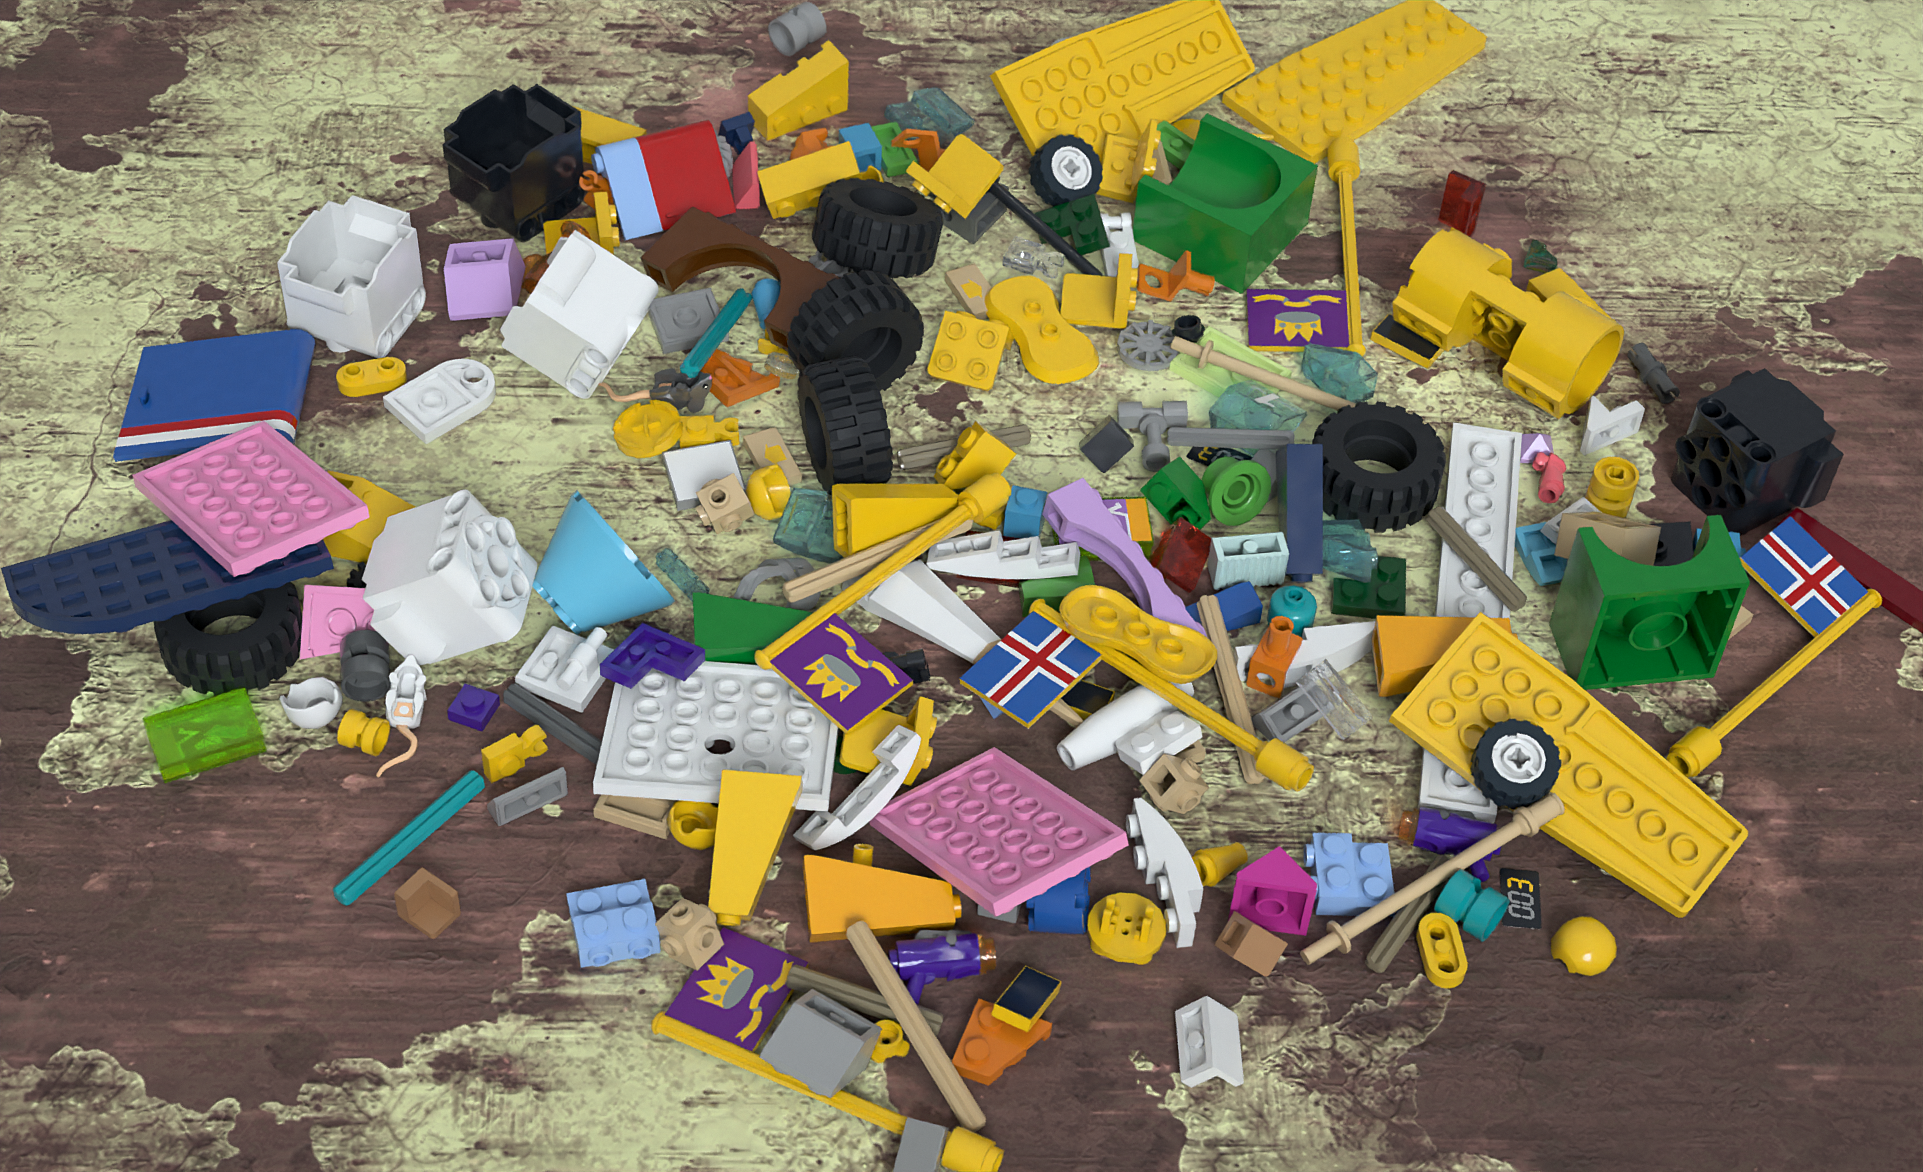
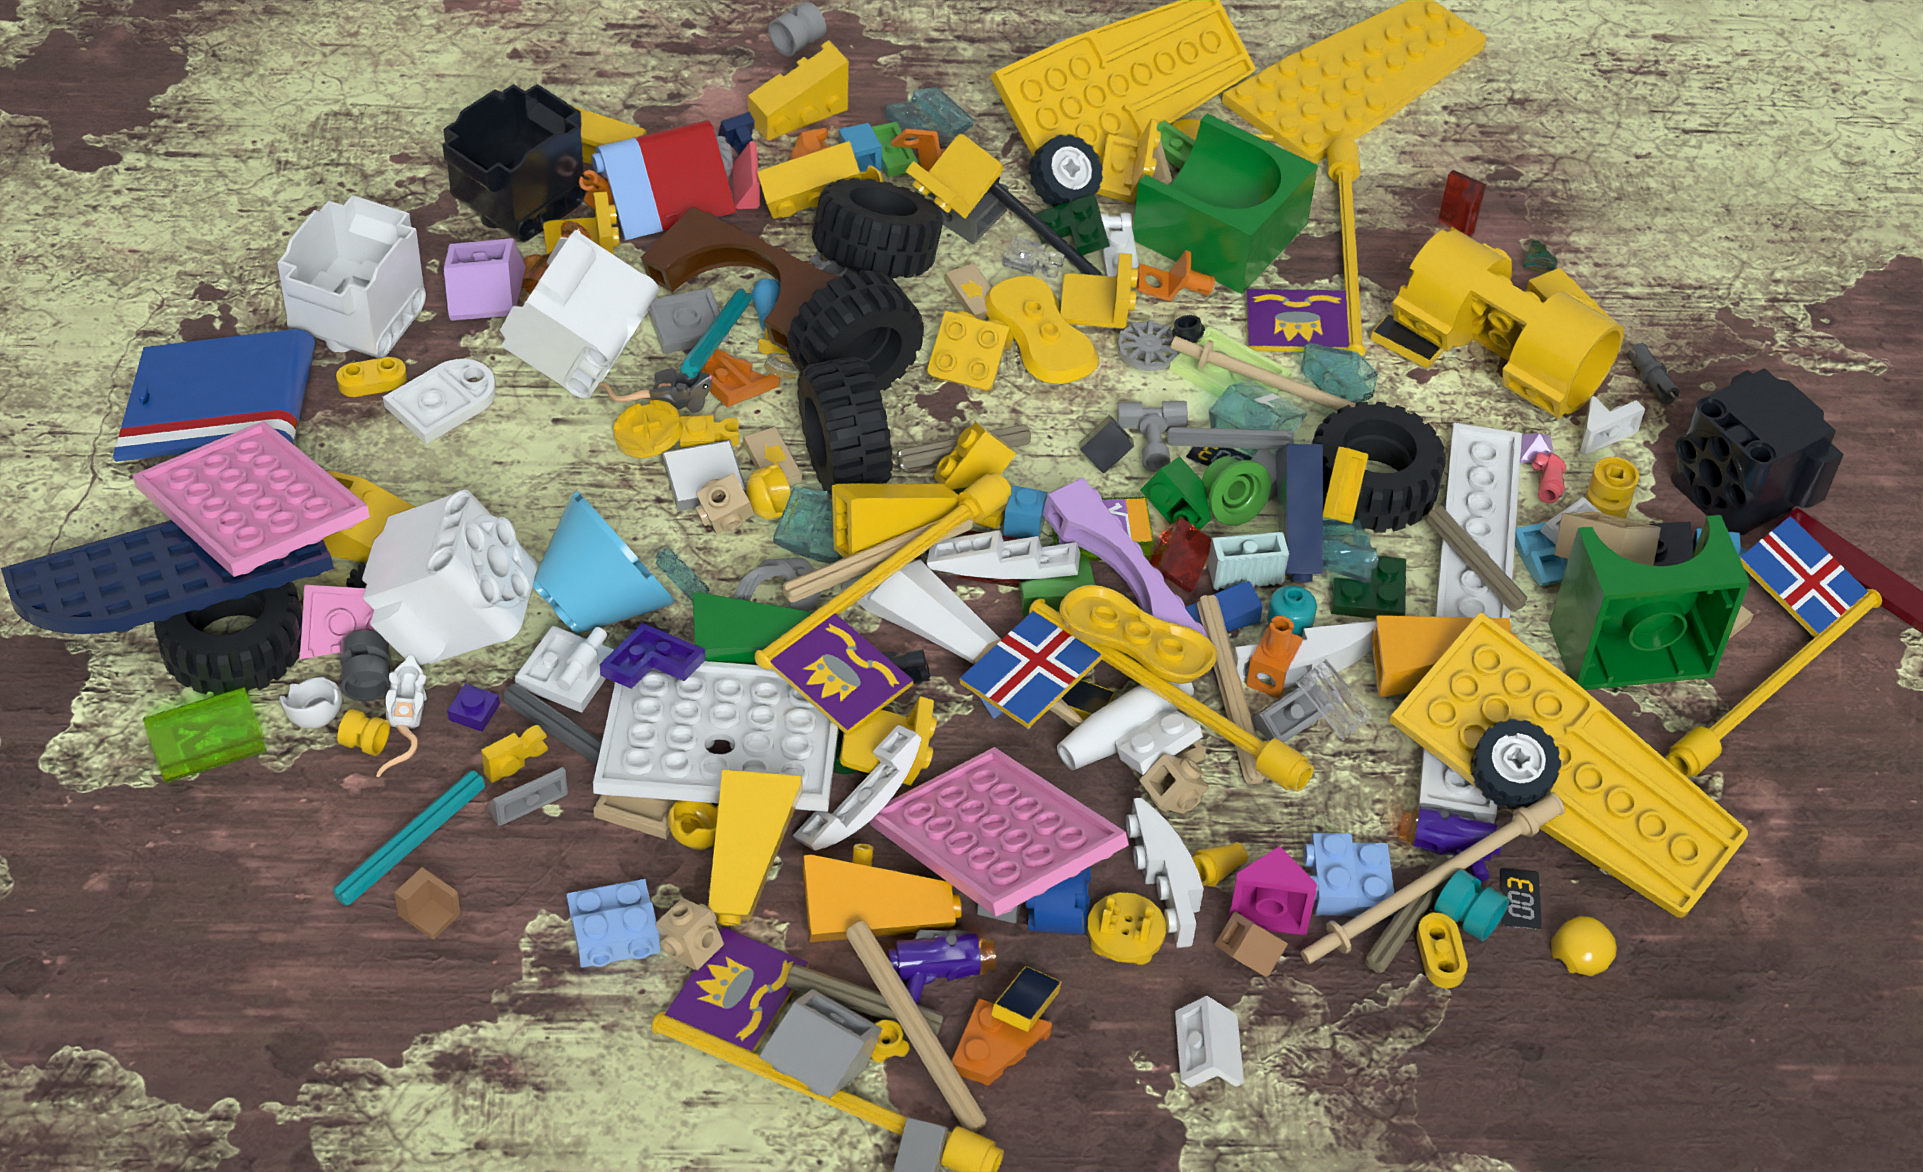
(1345, 485): none -> yellow tile

